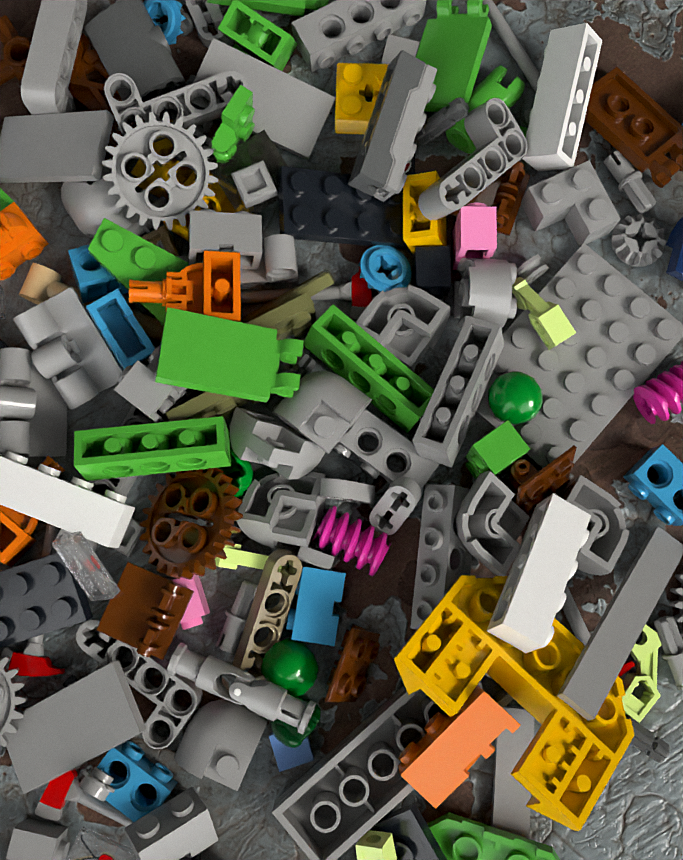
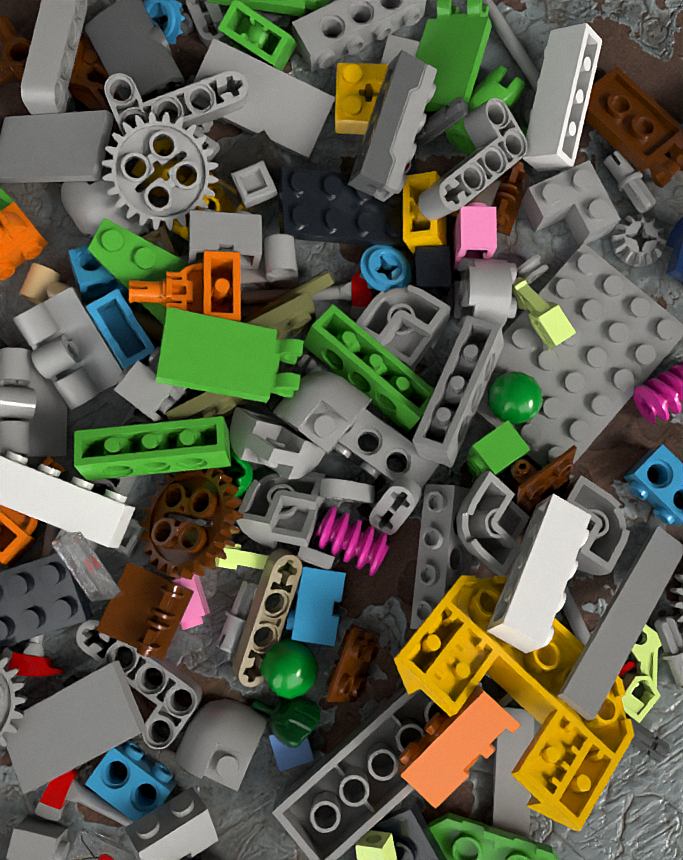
(97, 783): light grey plate -> none
(235, 126): bright green hinge -> none
(257, 695): light grey piece -> none

